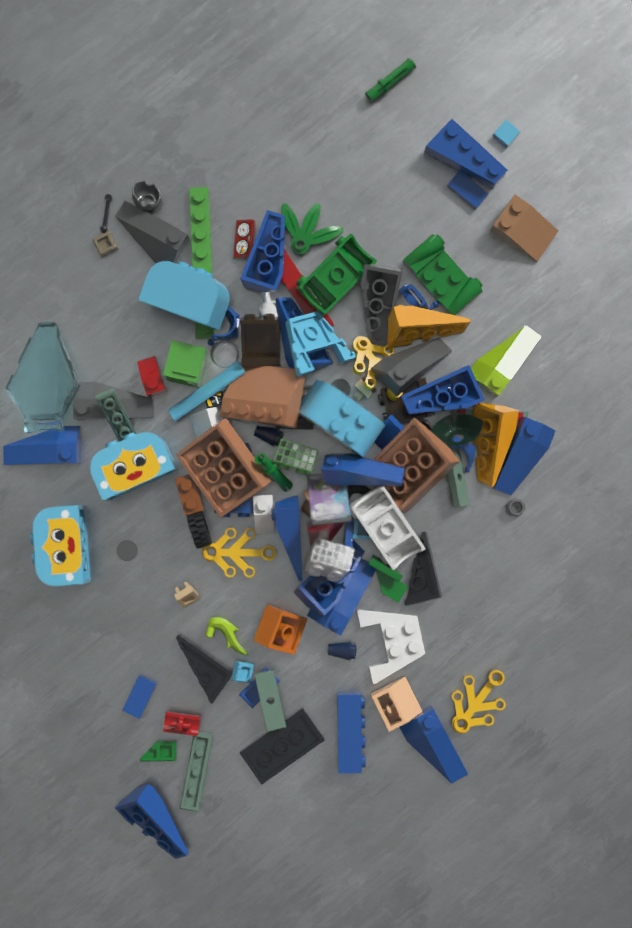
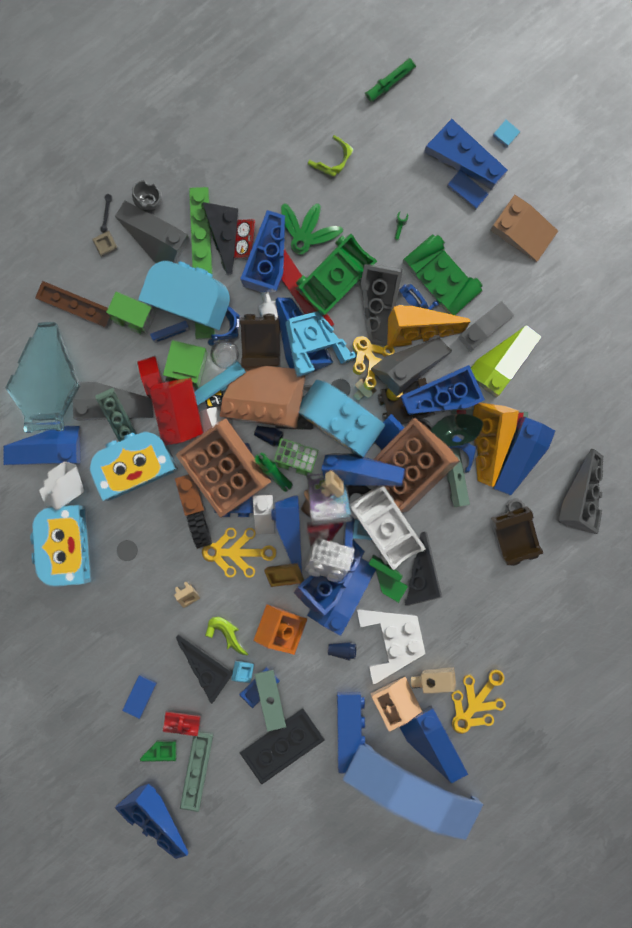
(61, 486): none -> white piece
(73, 304): none -> reddish brown plate
(131, 312): none -> bright green brick
(170, 331): none -> blue tile
(176, 411): none -> red slope
(223, 225): none -> black wing
(284, 575): none -> pearl gold tile
(332, 484): none -> tan tile
(347, 150): none -> lime helmet
(400, 225): none -> green hand
(411, 796): none -> medium blue panel
(444, 680): none -> tan torso
(485, 326): none -> dark grey slope
(516, 536): none -> dark brown panel
(581, 503): none -> dark grey wedge

